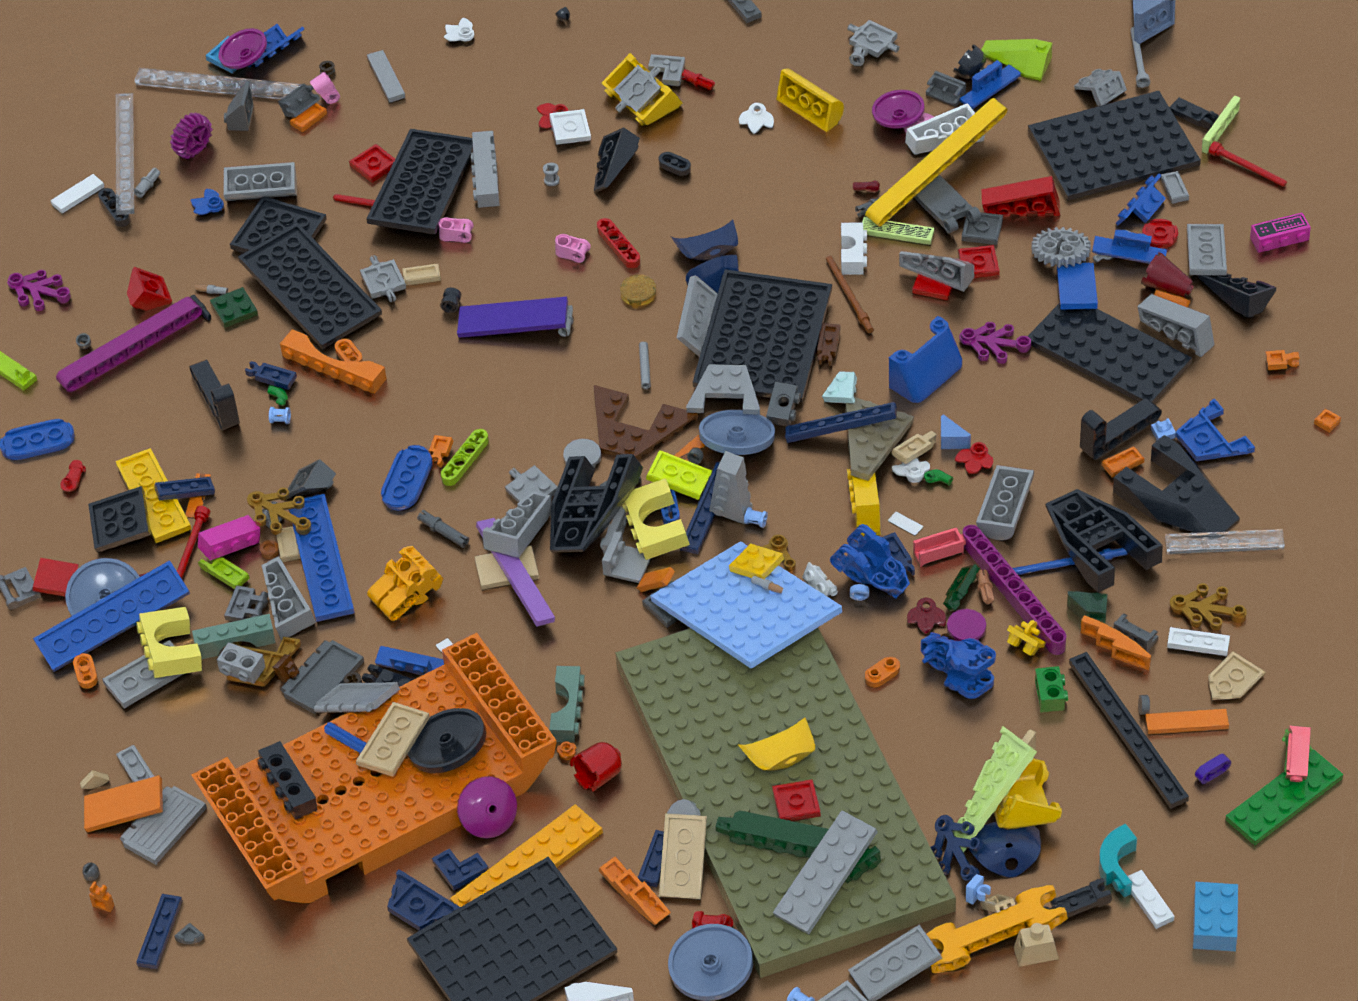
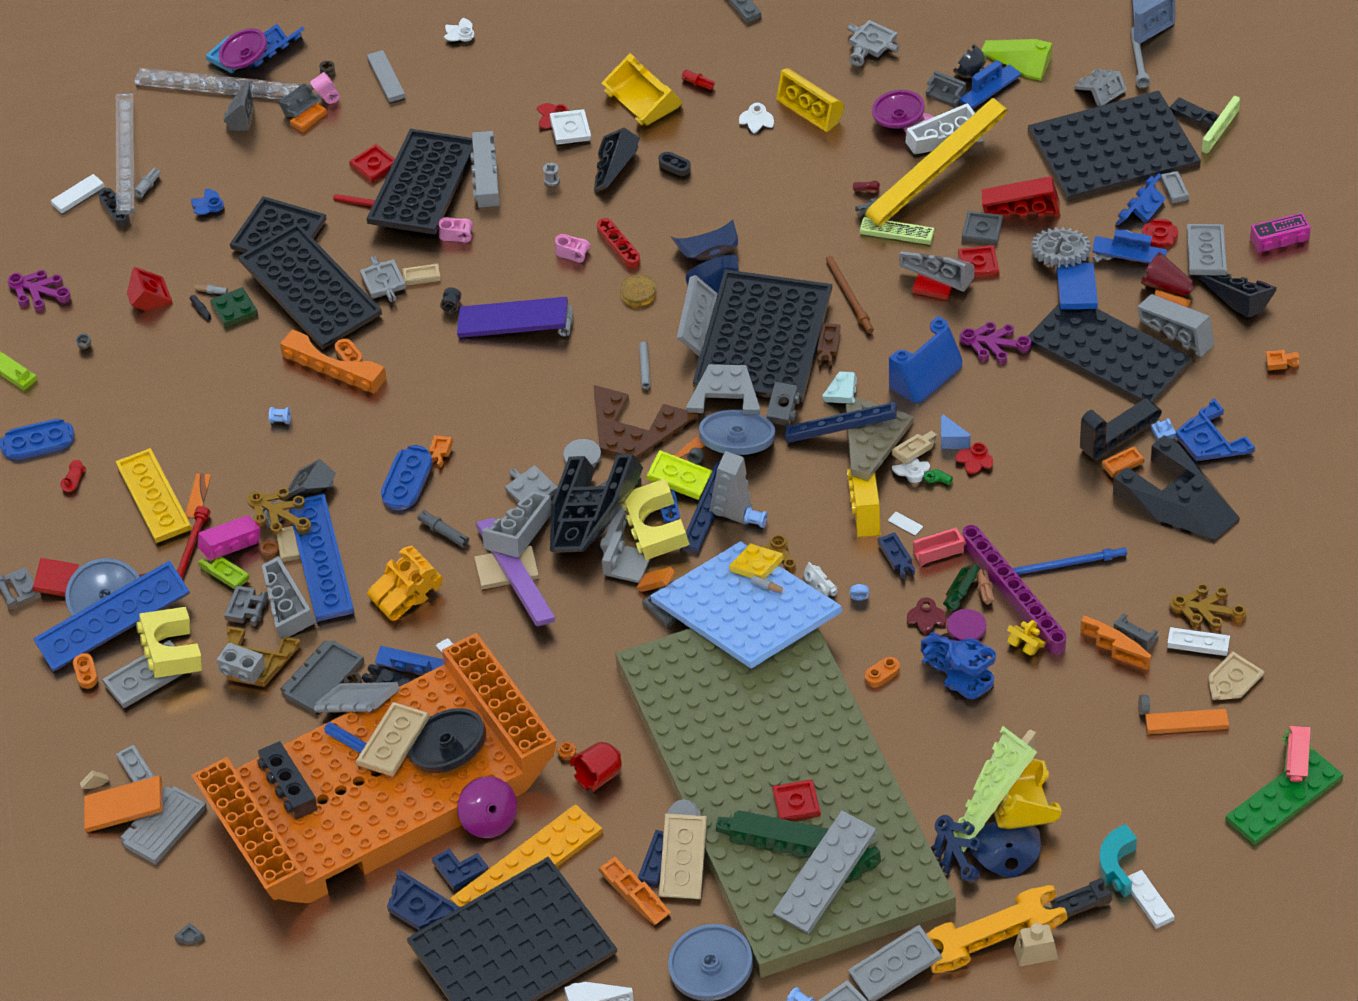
(93, 871): dark grey hinge -> none
(100, 897): orange plate -> none
(119, 519): black plate -> none
(128, 344): magenta beam -> none
(159, 931): dark blue tile -> none
(184, 488): dark blue tile -> none
(191, 135): magenta gear -> none
(218, 397): black beam -> none
(254, 630): sand green arch -> none
(260, 181): light grey brick -> none
(271, 375): dark blue plate -> none
(280, 393): green arm -> none
(285, 668): reddish brown tile -> none
(467, 458): lime beam -> none
(563, 14): black hinge -> none
(568, 684): sand green arch -> none
(638, 89): light grey plate -> none
(670, 65): light grey plate -> none
(701, 919): red piece -> none
(782, 748): yellow piece -> none
(852, 258): white arch -> none
(871, 562): blue animal -> none
(946, 204): dark grey hinge -> none
(976, 889): light blue tile -> none
(1000, 903): tan tile -> none
(1004, 502): light grey brick -> none
(1050, 689): green brick -> none
(1088, 604): clear green slope -> none
(1091, 523): black wedge -> none
(1129, 730): black plate -> none
(1213, 768): dark purple beam -> none
(1215, 916): dark azure brick -> none
(1217, 149): red piece -> none
(1224, 541): clear plate -> none
(1327, 420): orange tile -> none

